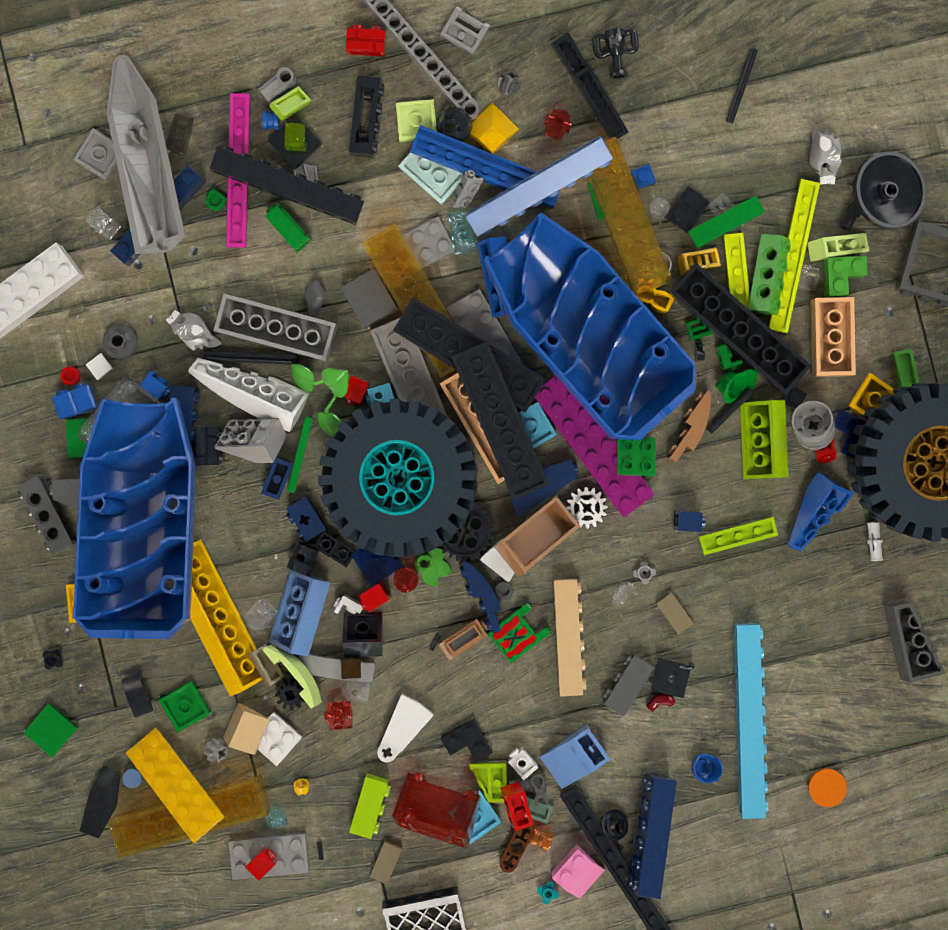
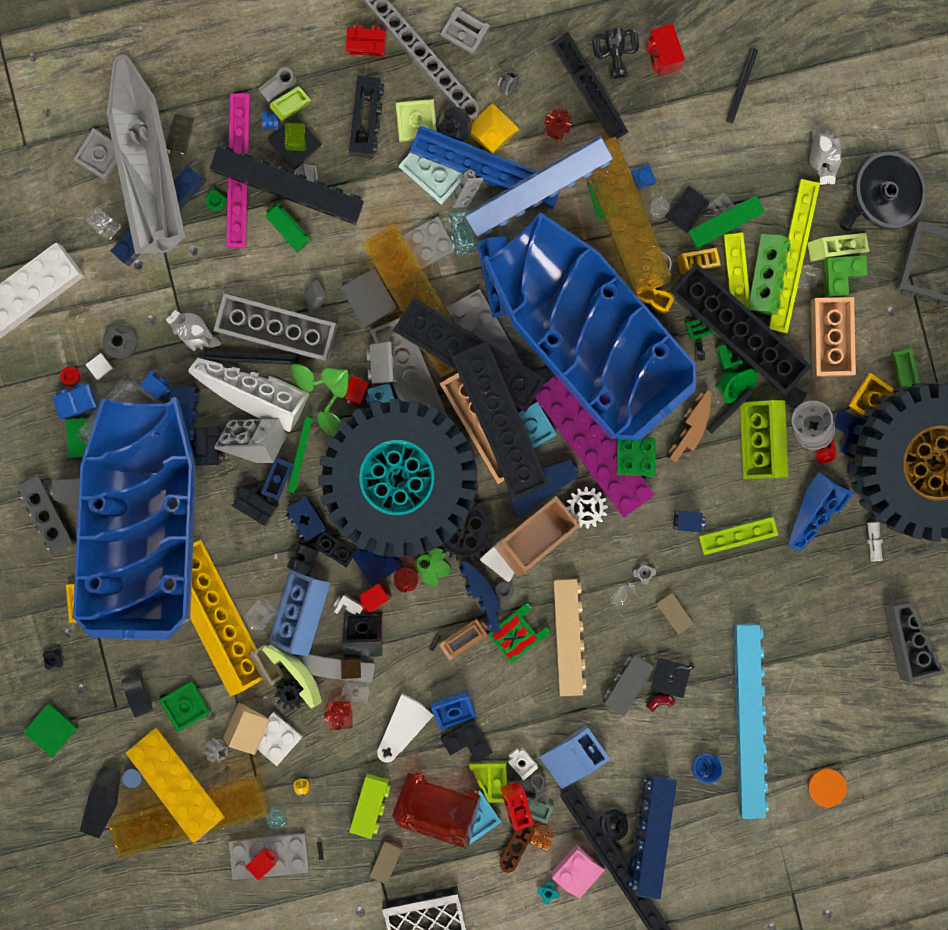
(255, 505): none -> black brick
(382, 363): none -> light grey slope
(453, 709): none -> blue slope
(665, 50): none -> red brick

